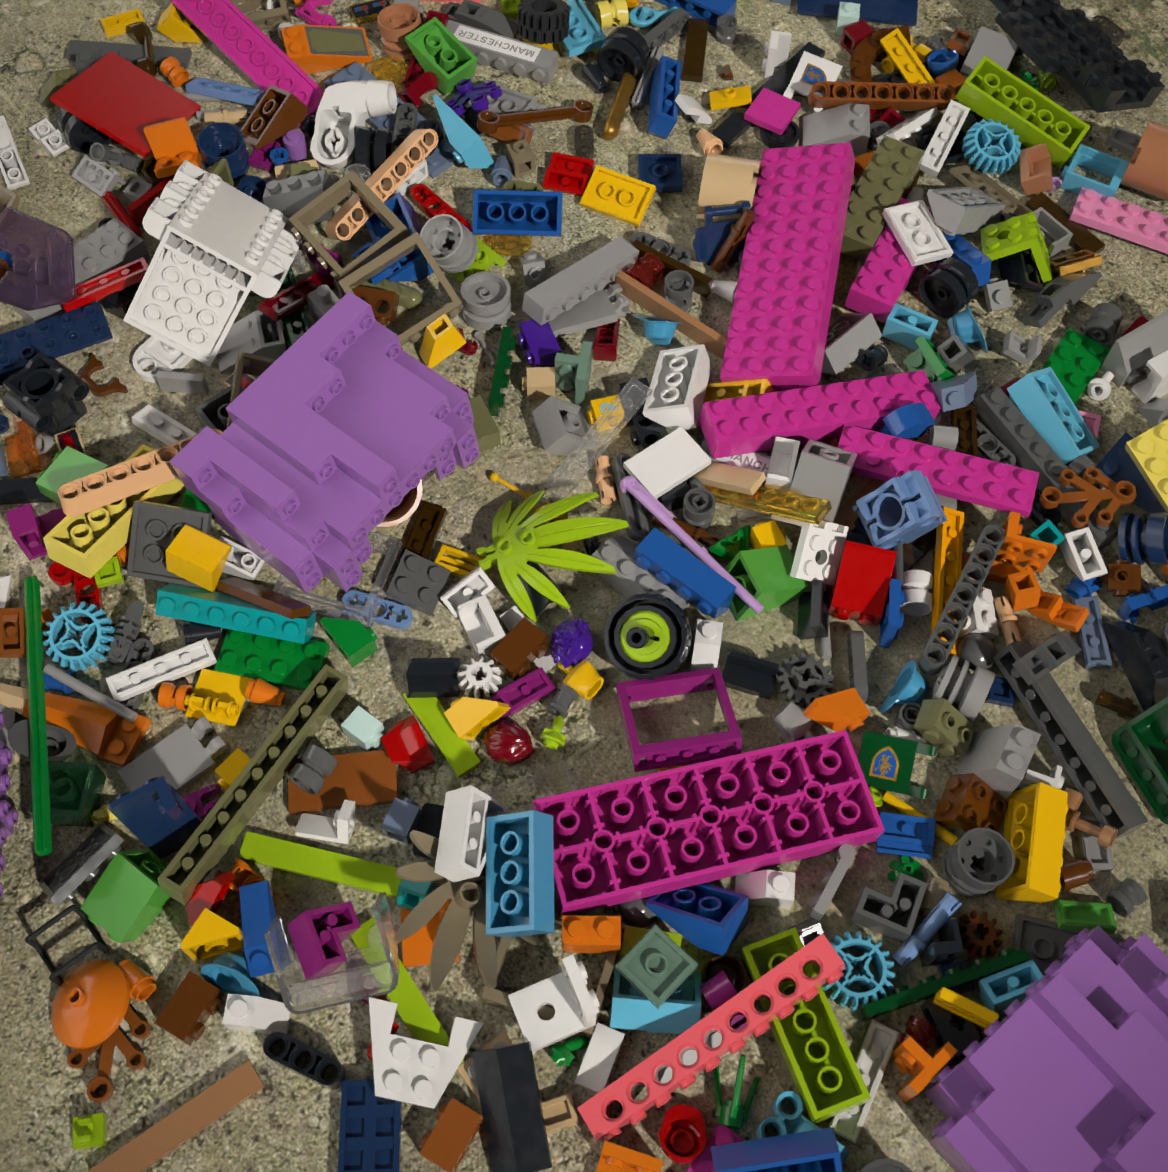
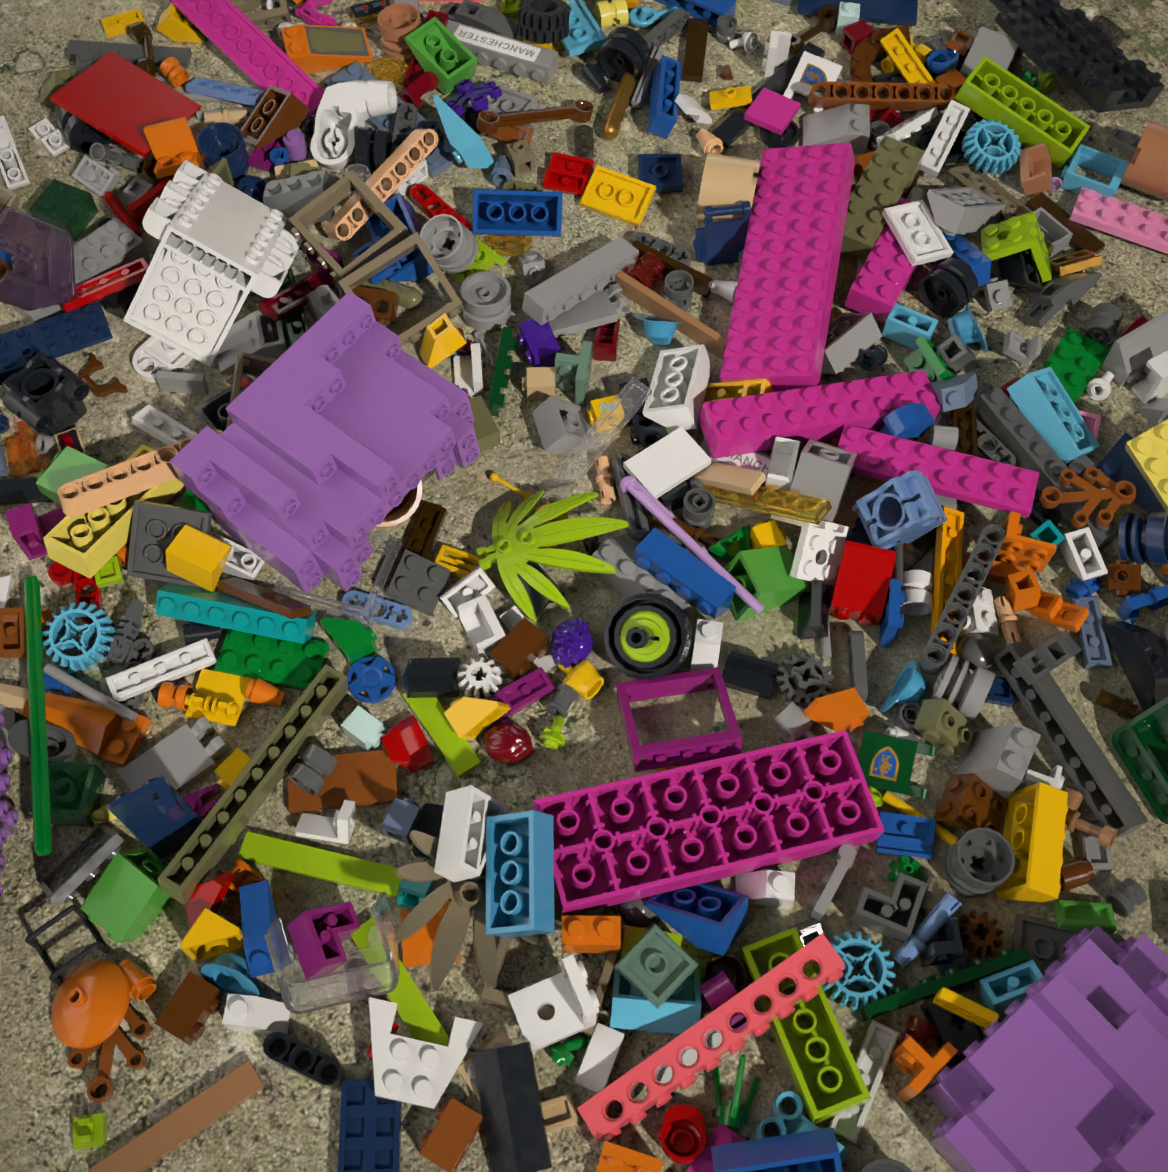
(65, 207): none -> clear green brick
(371, 679): none -> blue wheel
(469, 371): none -> white panel
(738, 231): reddish brown pin -> none
(748, 40): none -> white plate
(825, 22): none -> dark brown piece

